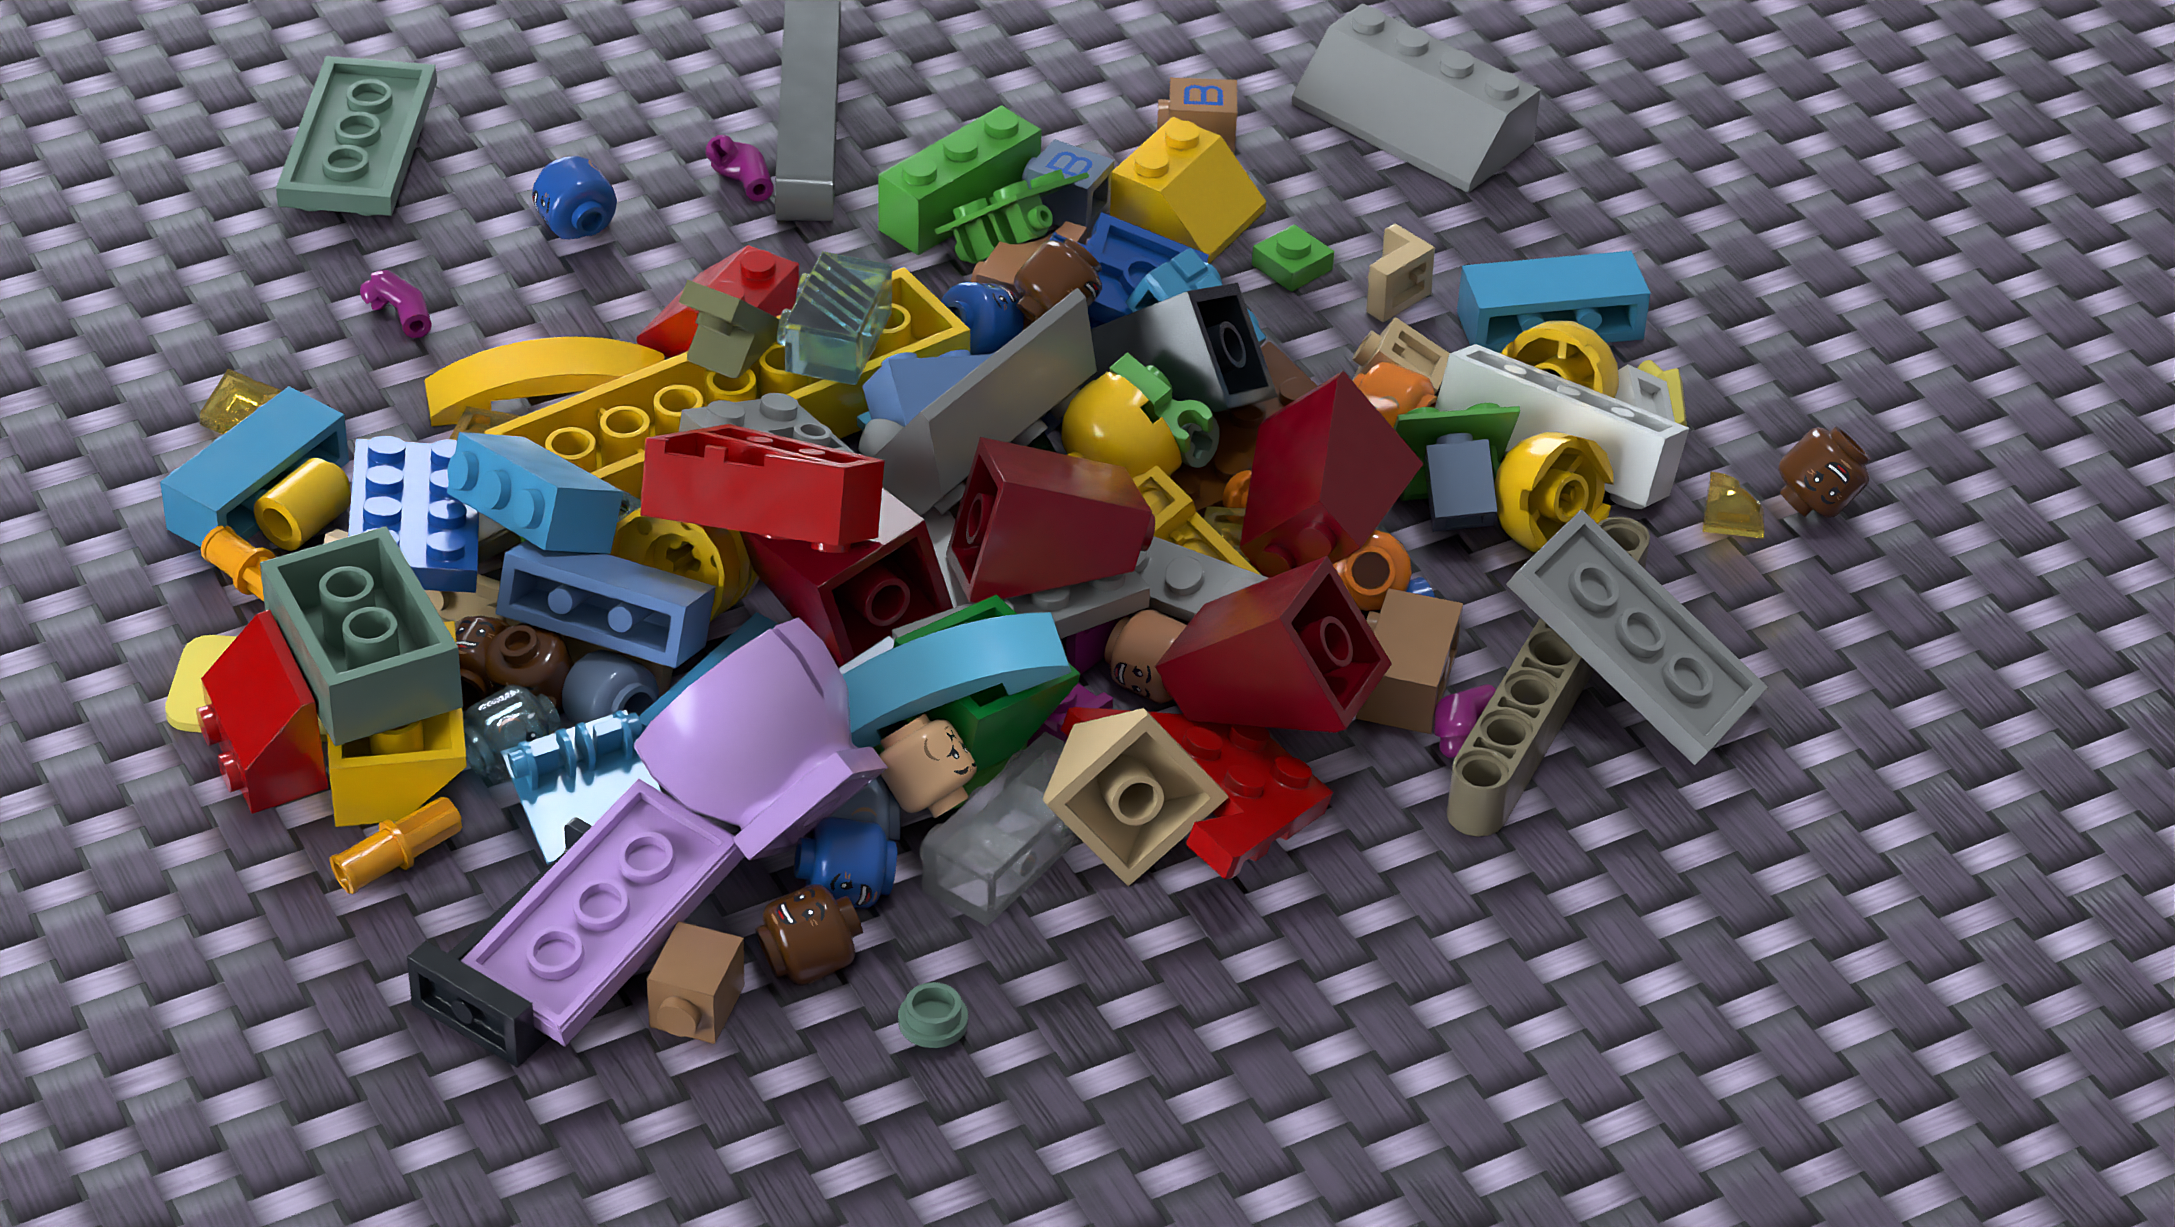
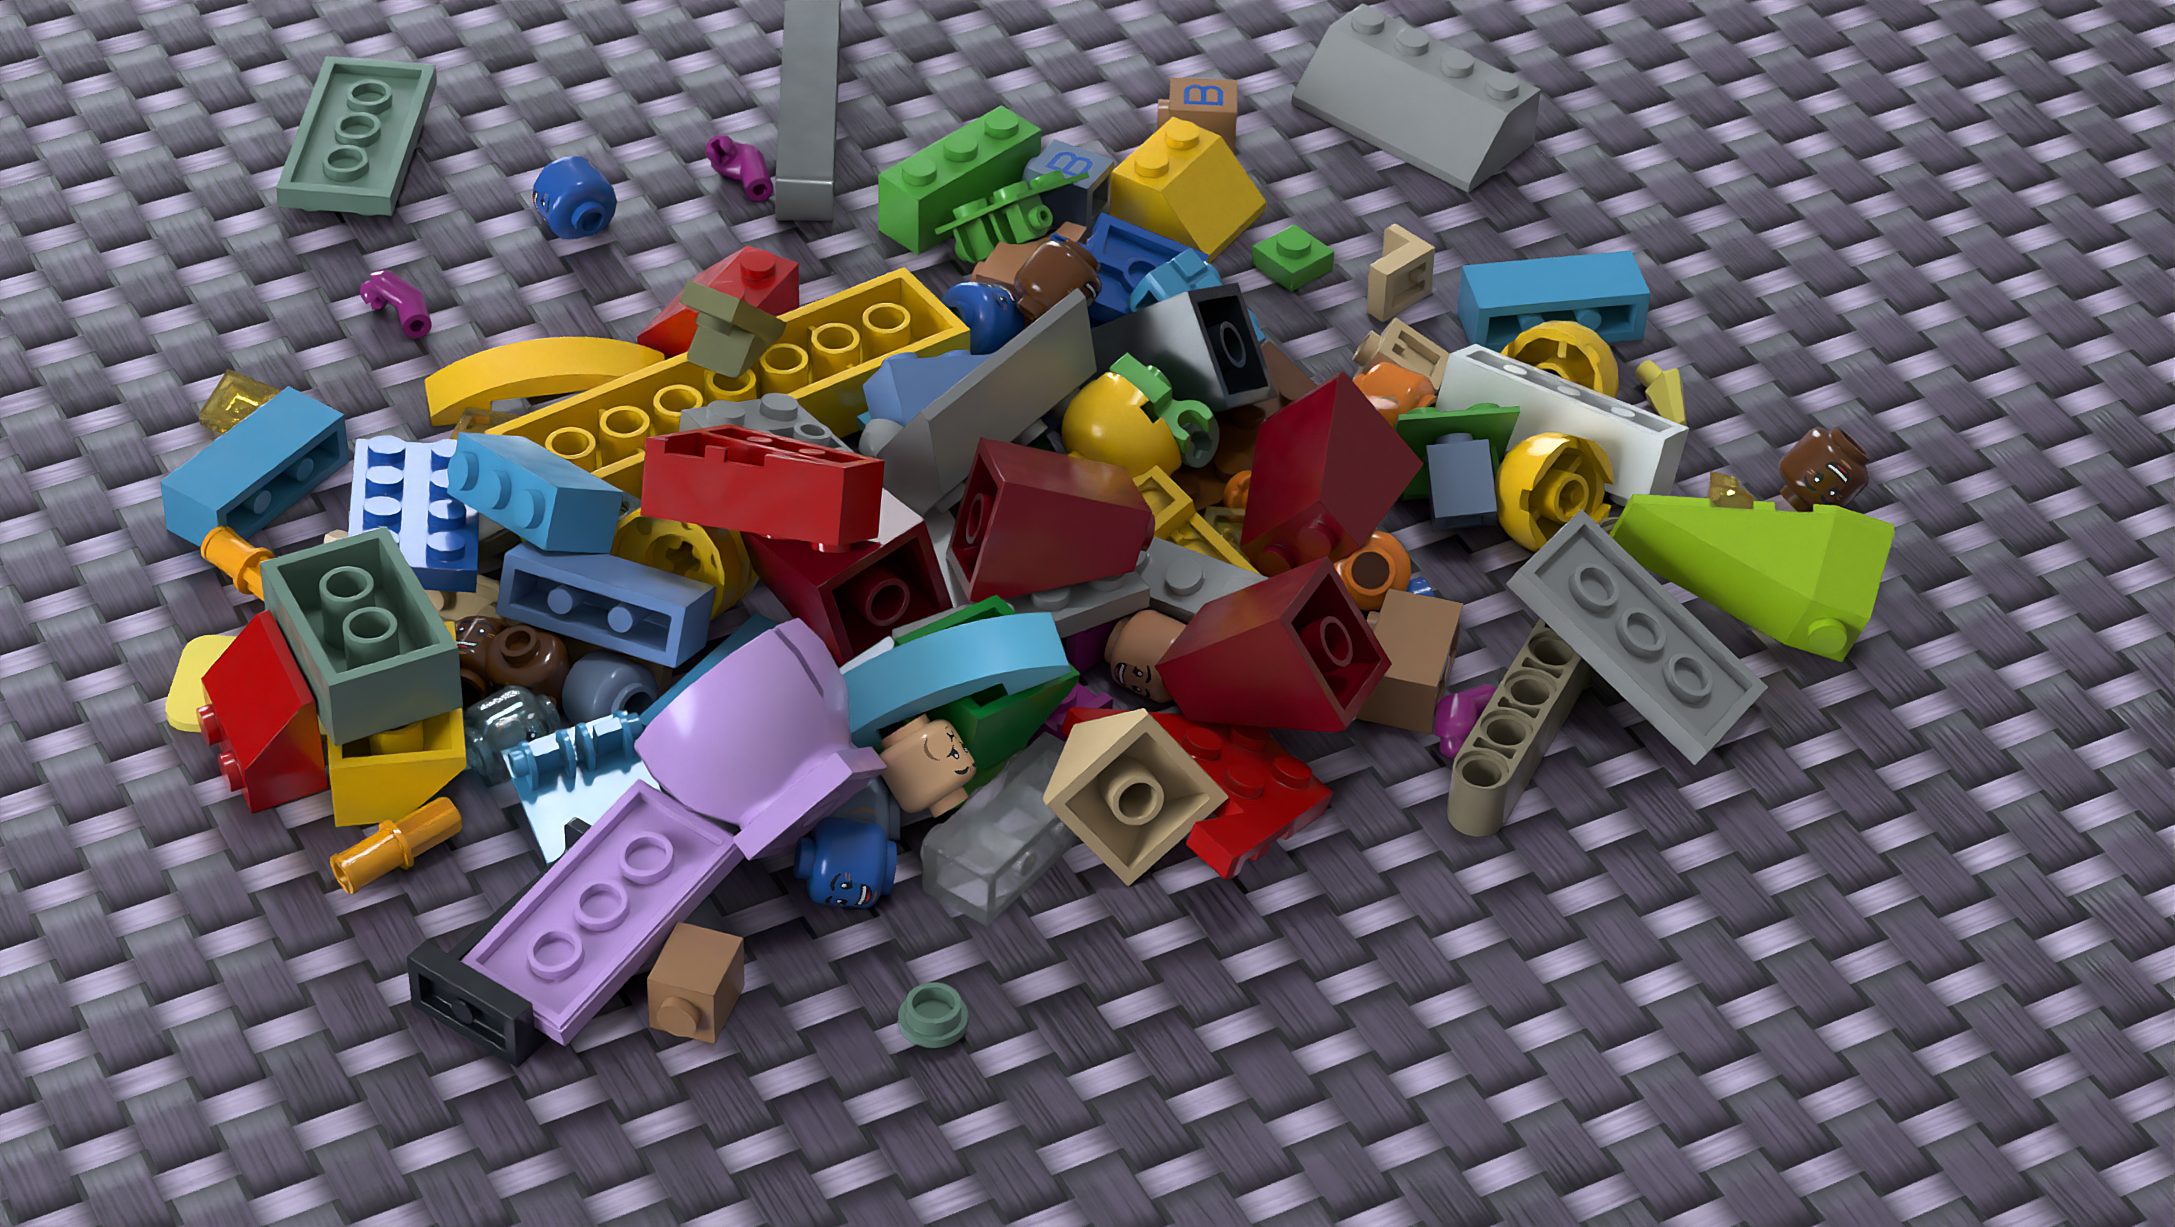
(303, 503): yellow brick -> none
(808, 934): reddish brown head -> none
(836, 317): clear light blue brick -> none
(1644, 392): white plate -> none
(1782, 572): none -> lime wedge

